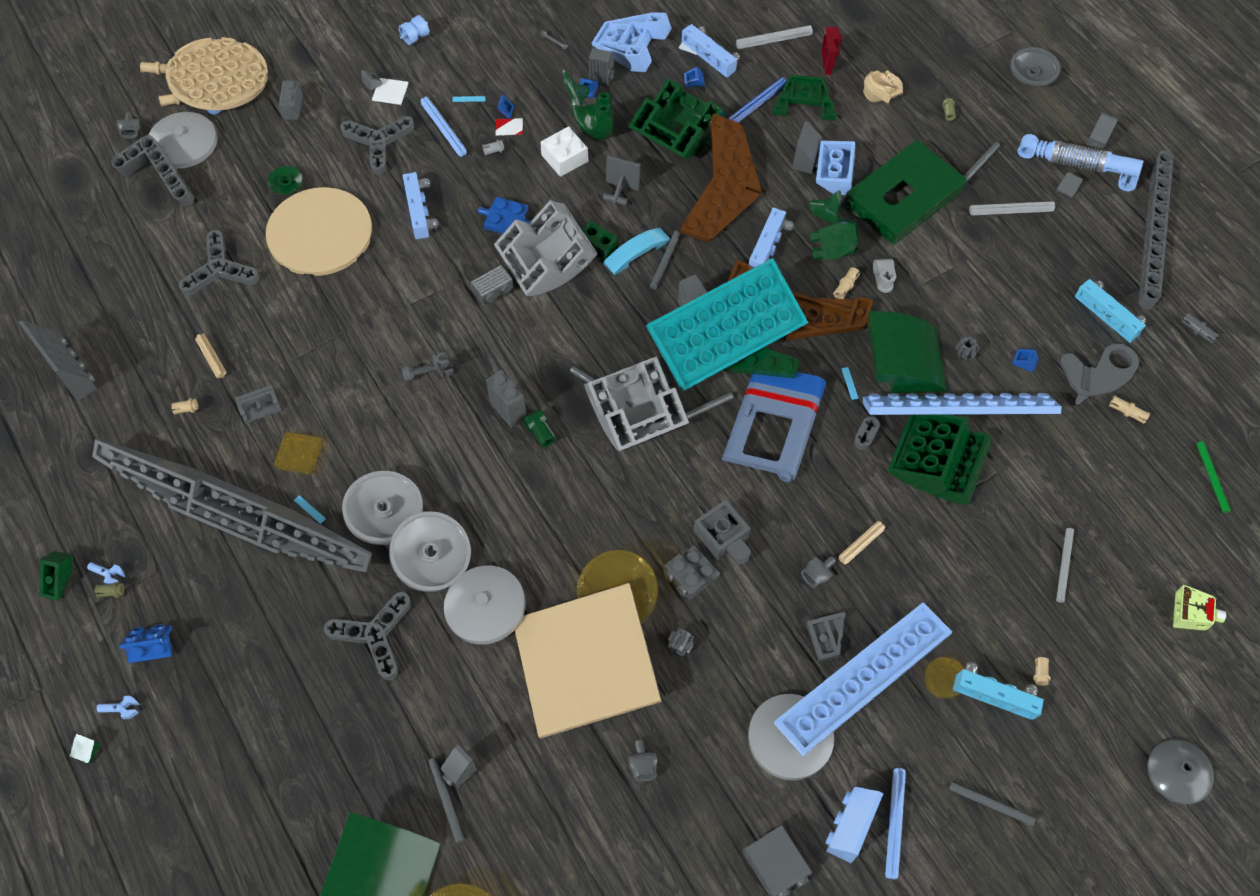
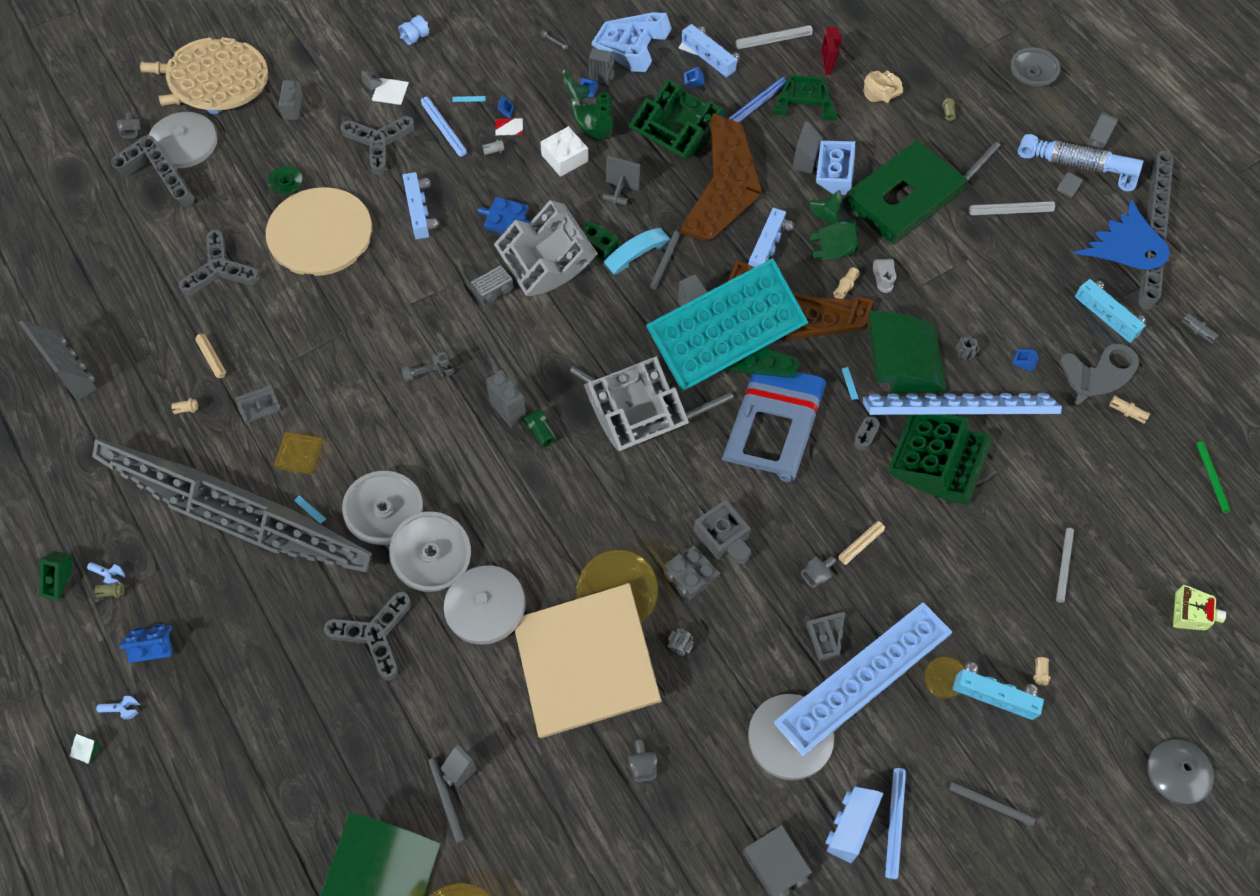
(1129, 242): none -> blue piece

